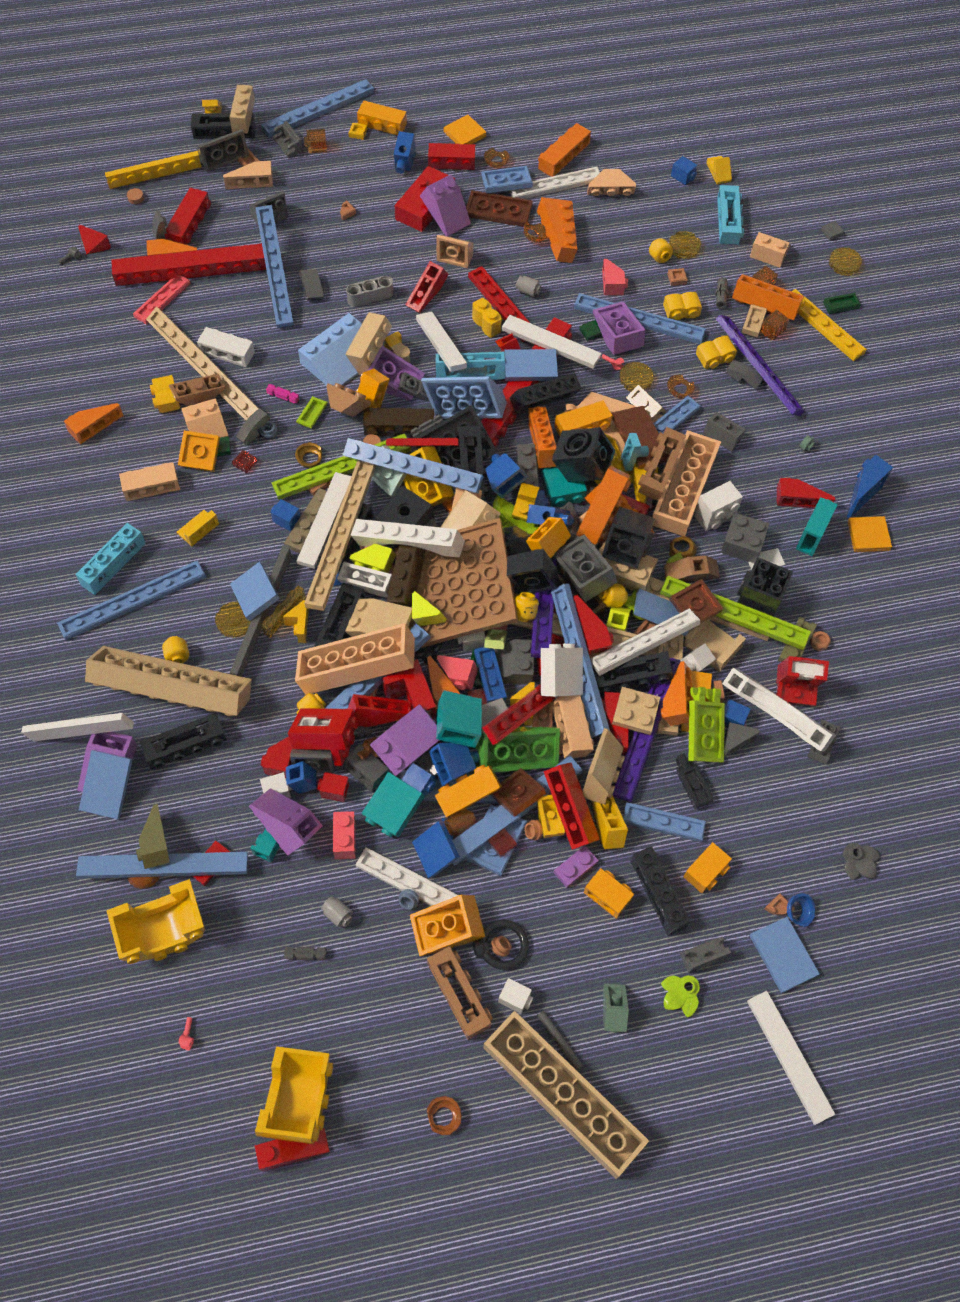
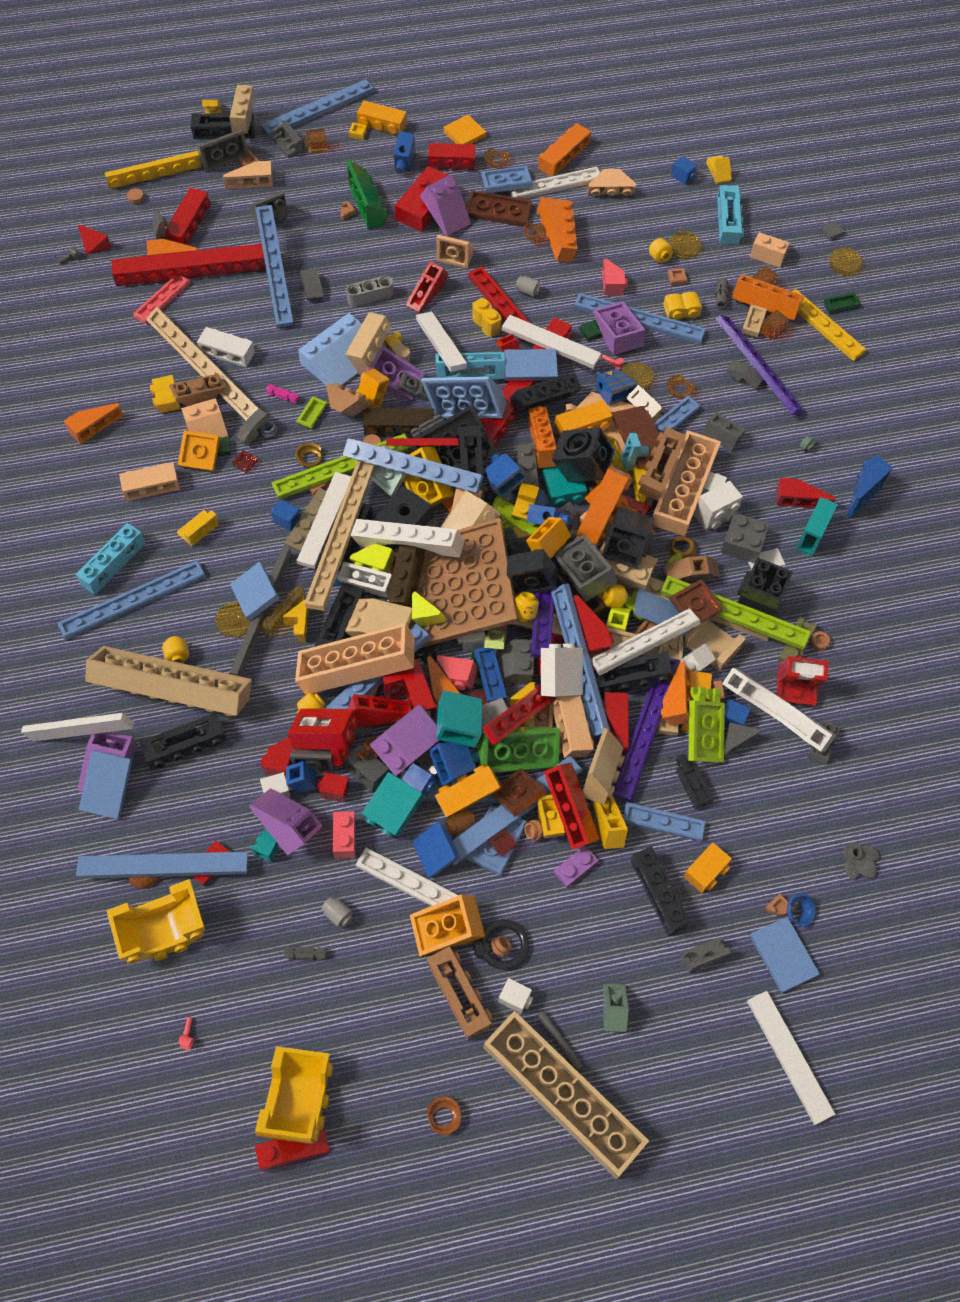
(152, 841): olive slope -> none
(366, 196): none -> green slope
(408, 899): sand blue plate -> none
(609, 892): light orange brick -> none
(614, 385): none -> blue torso
(636, 710): tan plate -> none
(678, 996): lime plate -> none
(713, 481): none -> white brick
(716, 352): yellow brick -> none
(869, 534): light orange tile -> none

